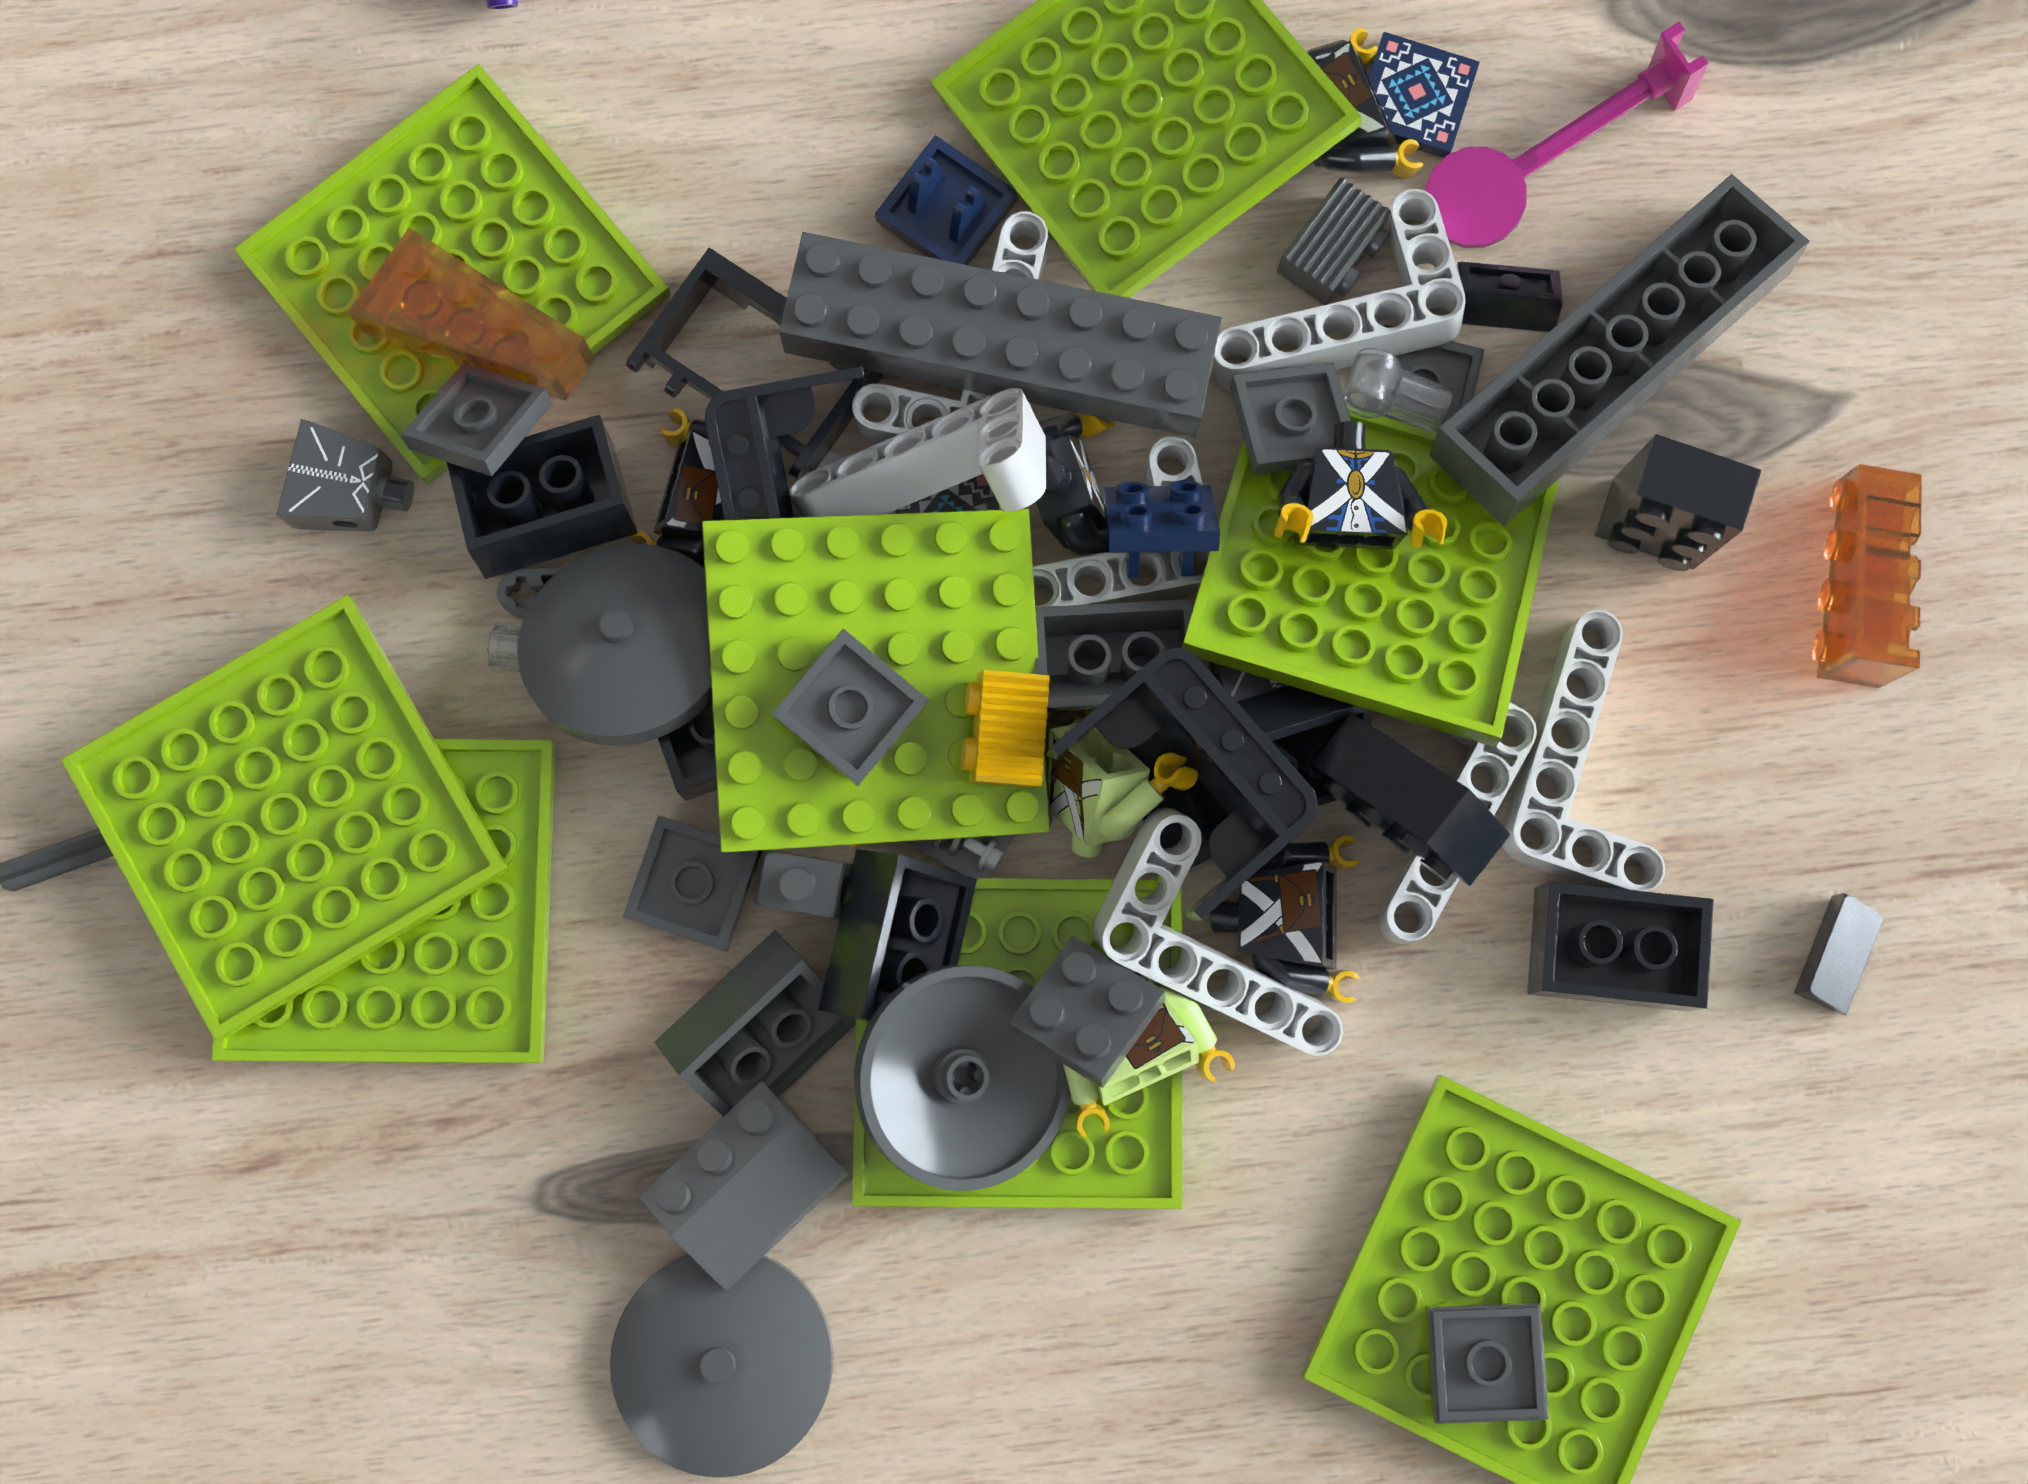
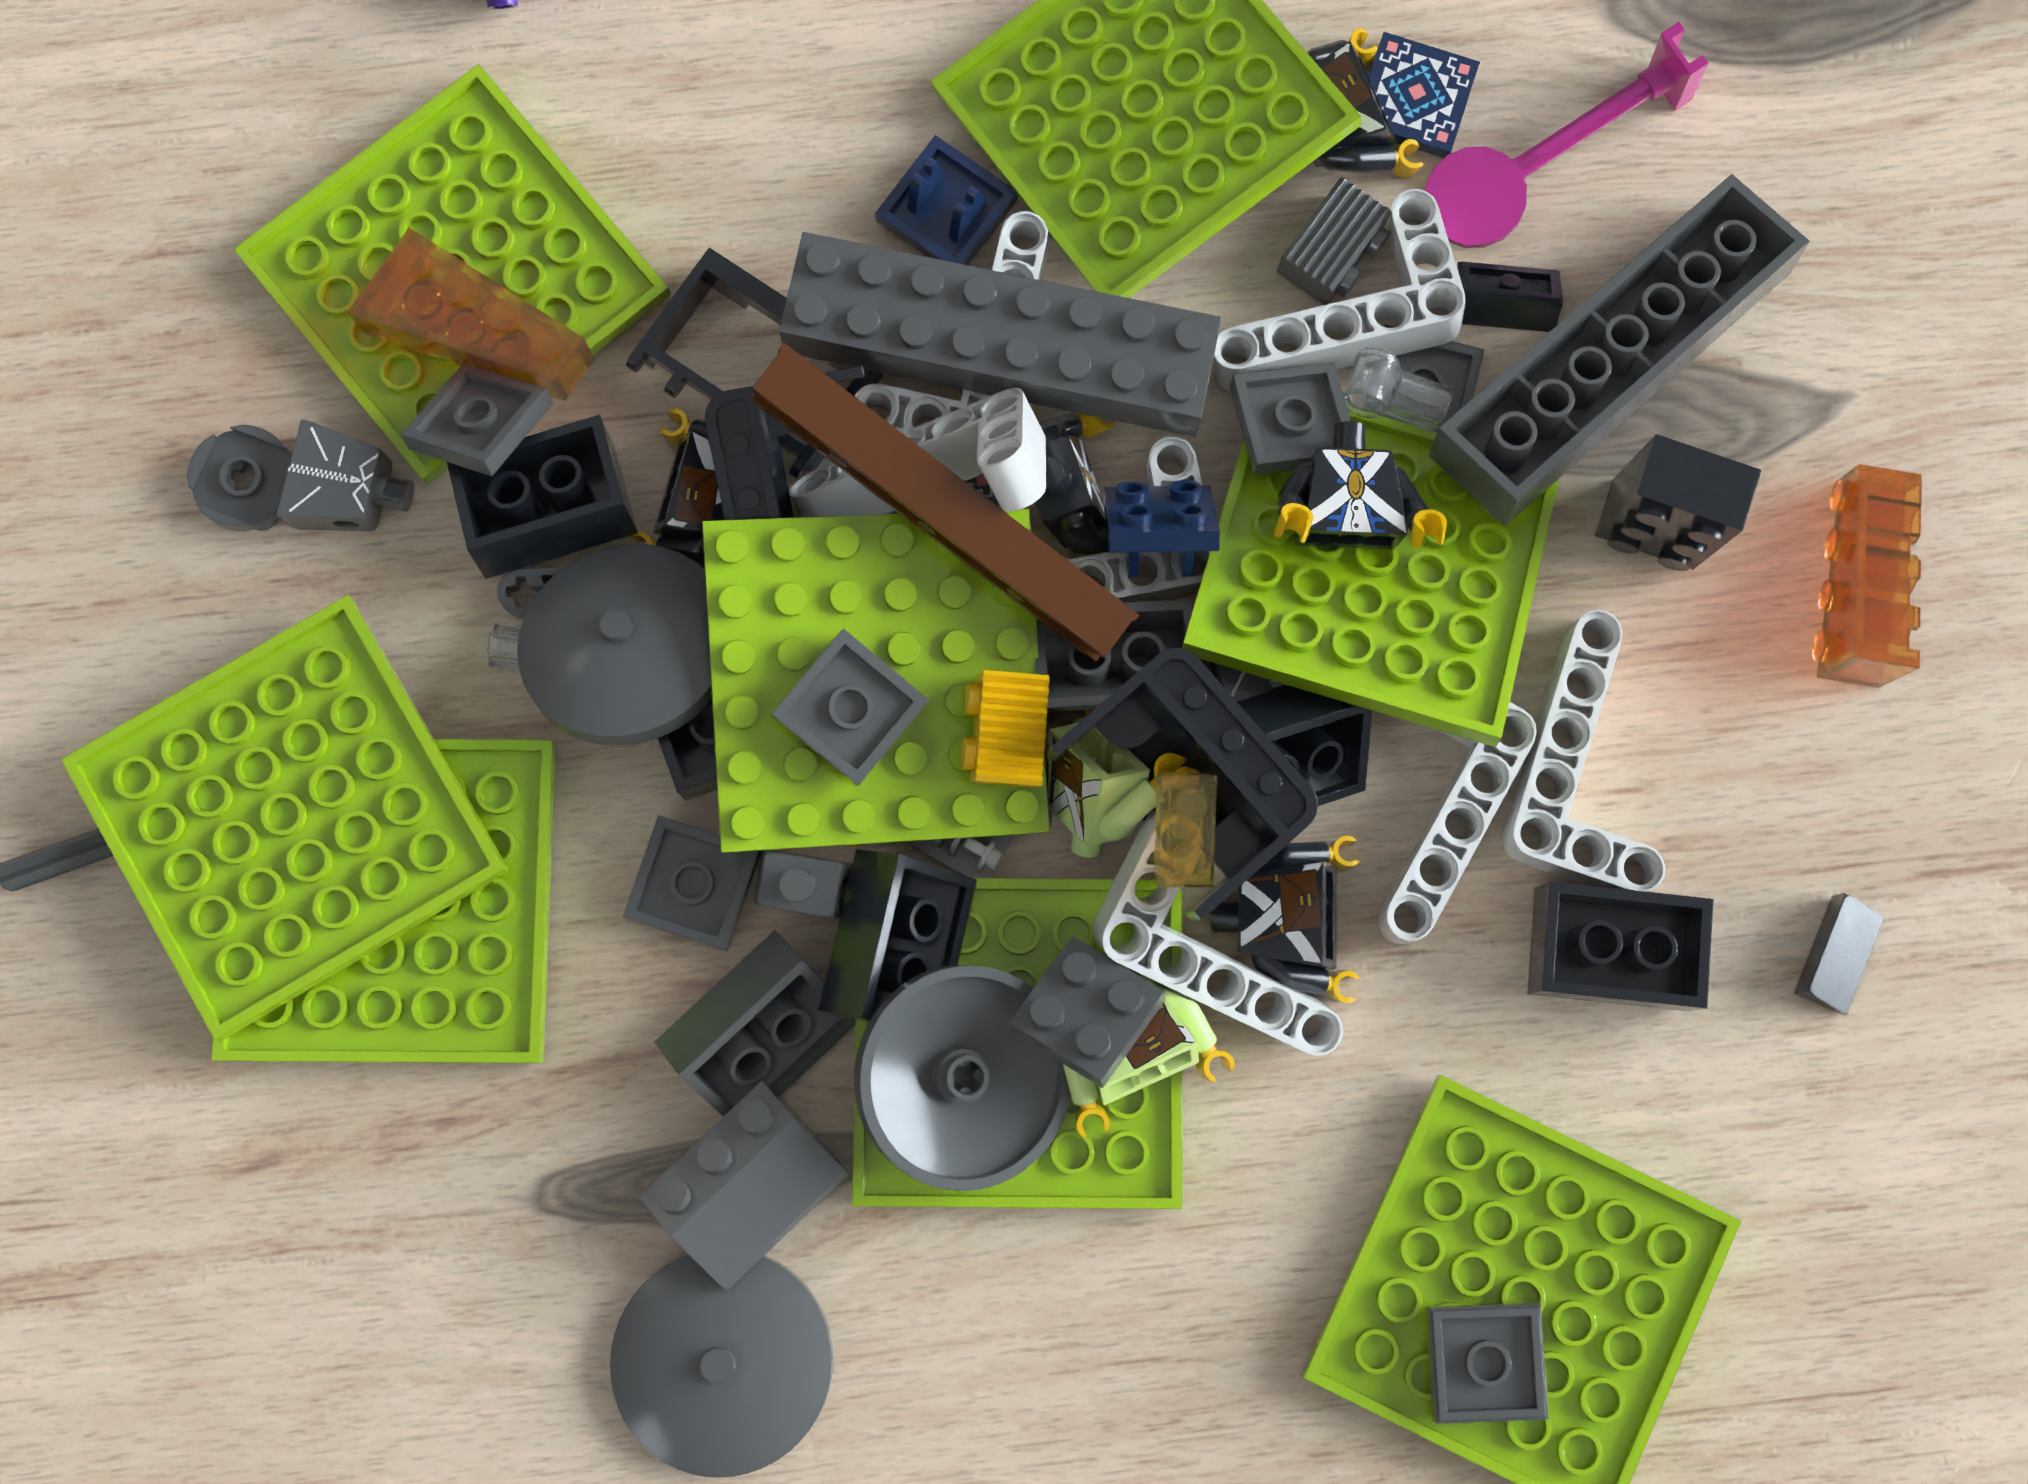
(232, 452): none -> dark grey plate
(941, 504): none -> reddish brown tile
(1185, 829): none -> clear yellow plate
(1409, 801): black brick -> none

